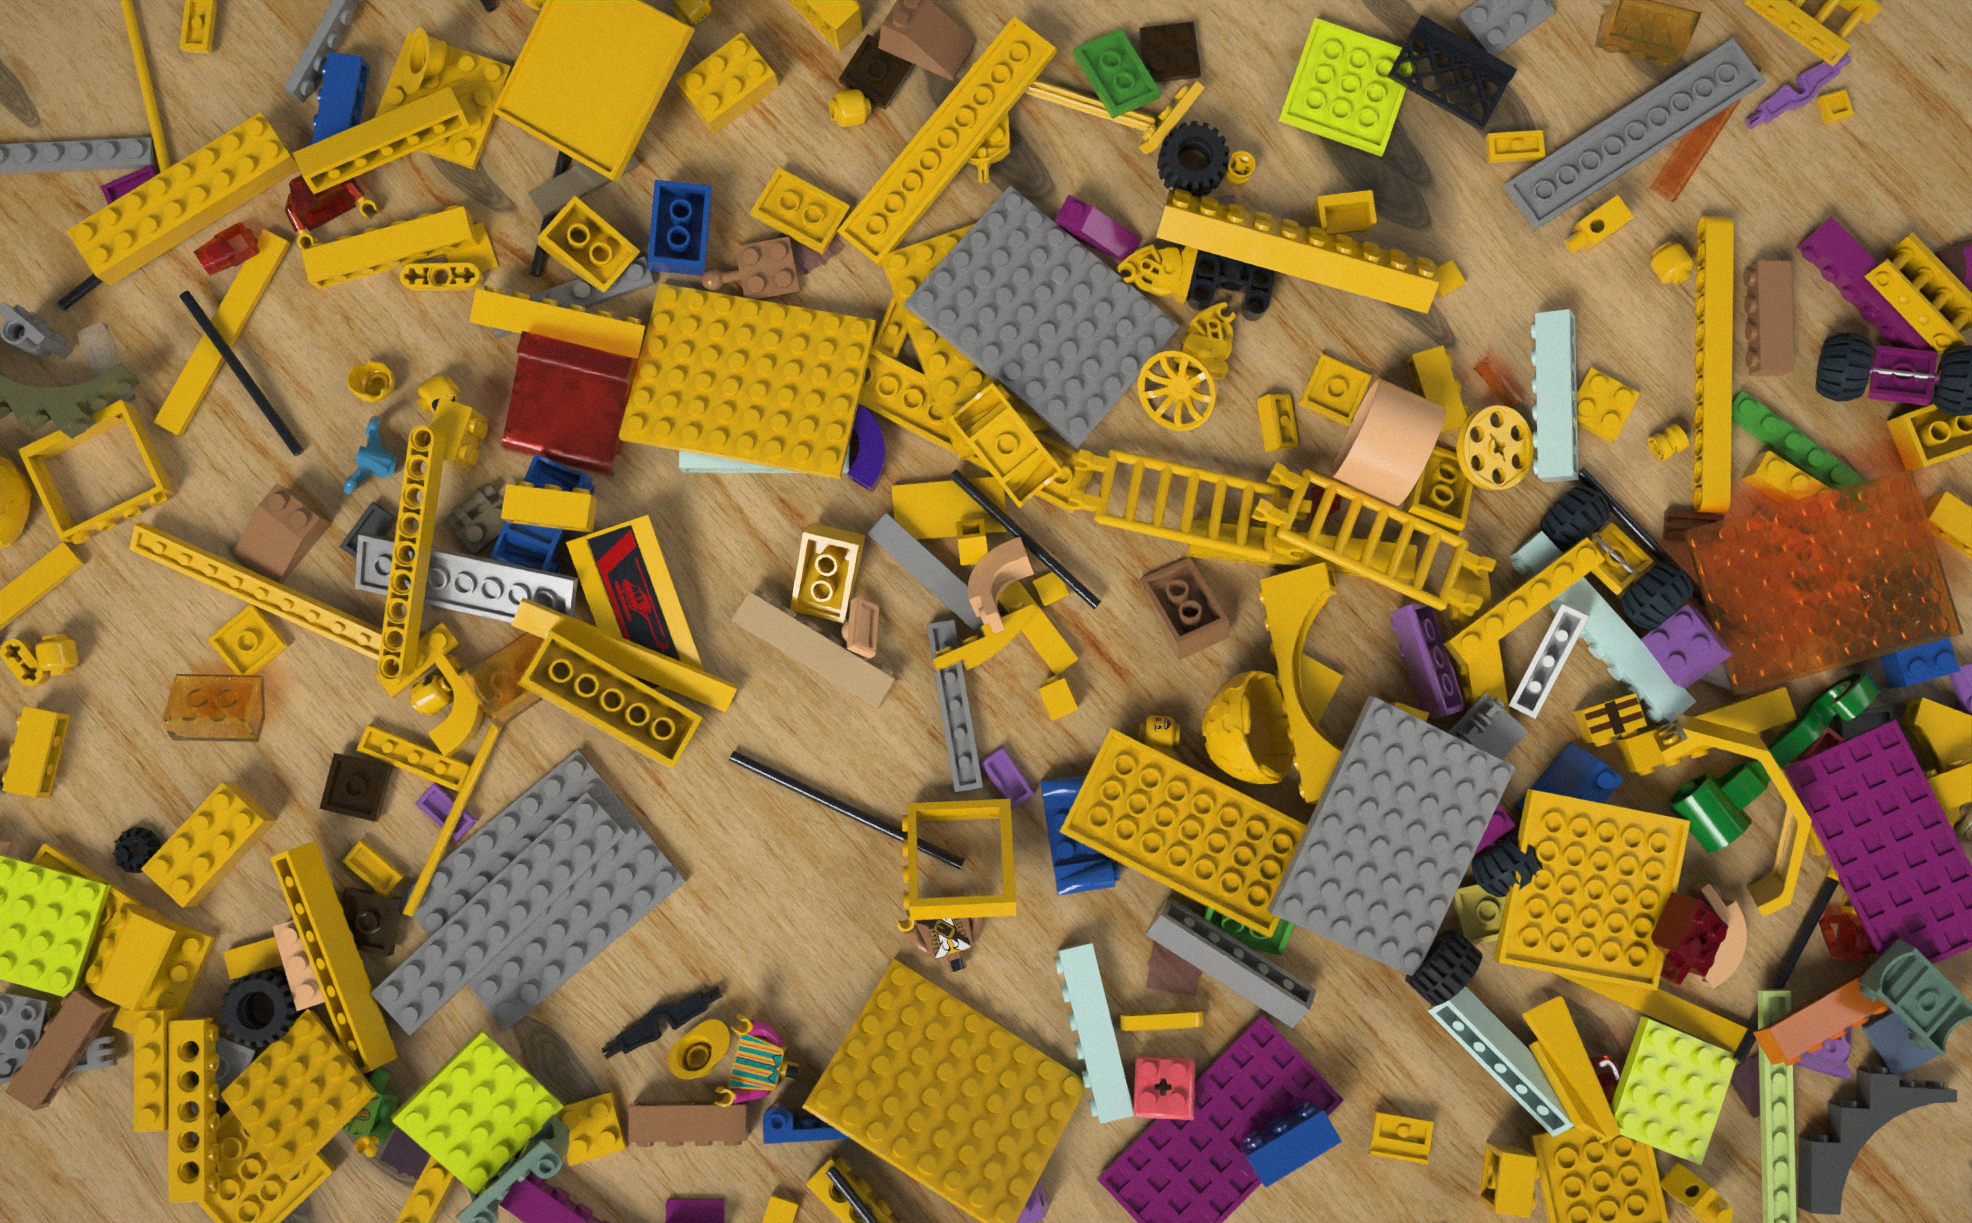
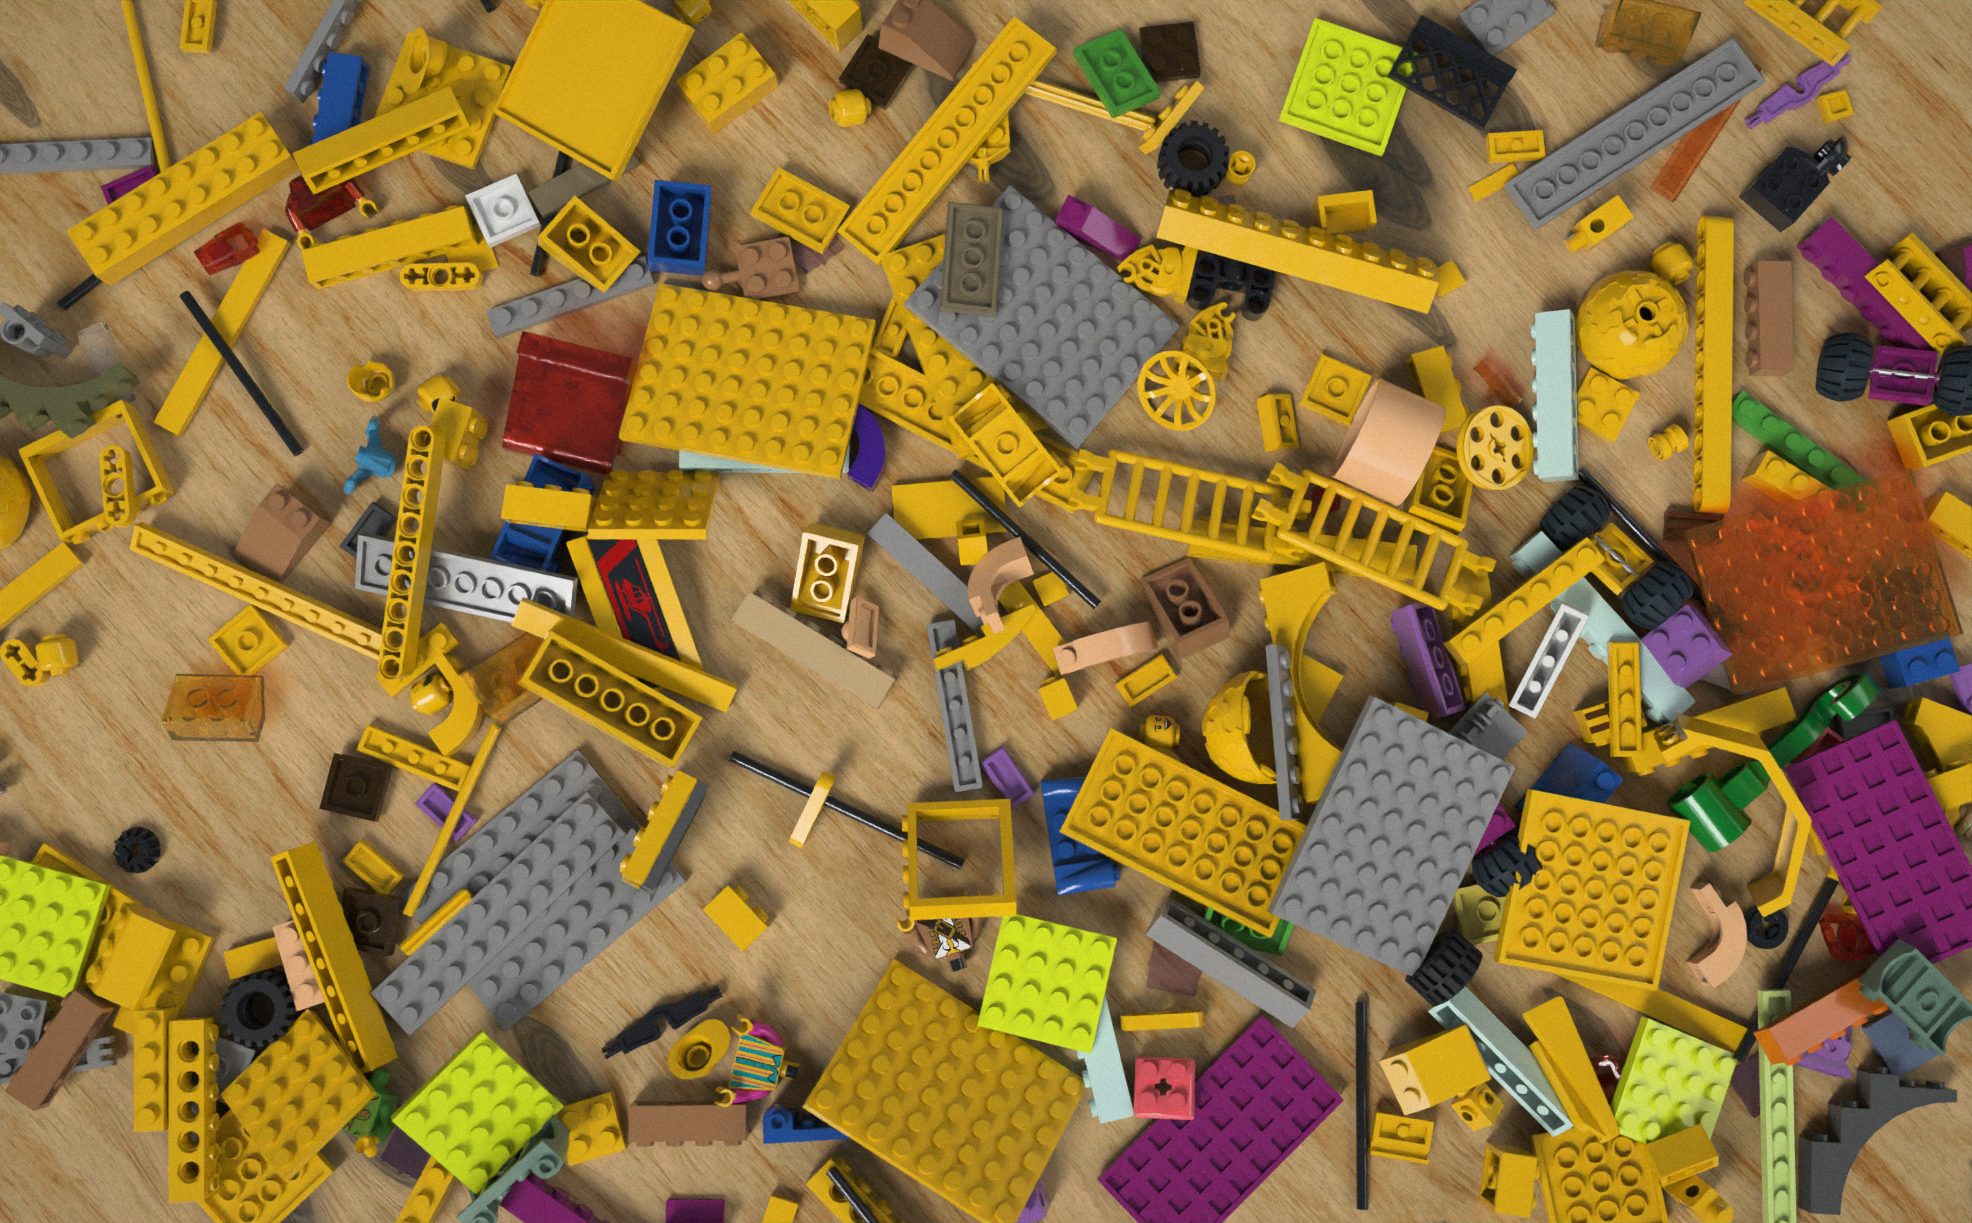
(35, 752): yellow brick -> none
(127, 494): none -> yellow beam
(208, 844): yellow brick -> none
(436, 921): none -> yellow axle
(486, 527): dark tan plate -> none
(503, 210): none -> white plate
(571, 325): yellow brick -> none
(655, 505): none -> yellow plate
(664, 833): none -> yellow piece
(737, 916): none -> yellow brick
(812, 809): none -> yellow beam
(971, 259): none -> dark tan tile
(1047, 982): none -> neon yellow plate
(1105, 647): none -> light nougat arch
(1146, 680): none -> yellow tile
(1282, 725): none -> light grey plate
(1289, 1142): blue brick -> none
(1361, 1106): none -> black piece
(1434, 1068): none -> yellow slope
(1477, 1106): none -> yellow brick
(1493, 182): none -> yellow window
(1615, 334): none -> yellow piece
(1624, 699): none -> yellow tile
(1682, 1155): none -> yellow panel
(1688, 937): dark red hinge -> none
(1773, 936): none -> black gear
(1794, 182): none -> black brick

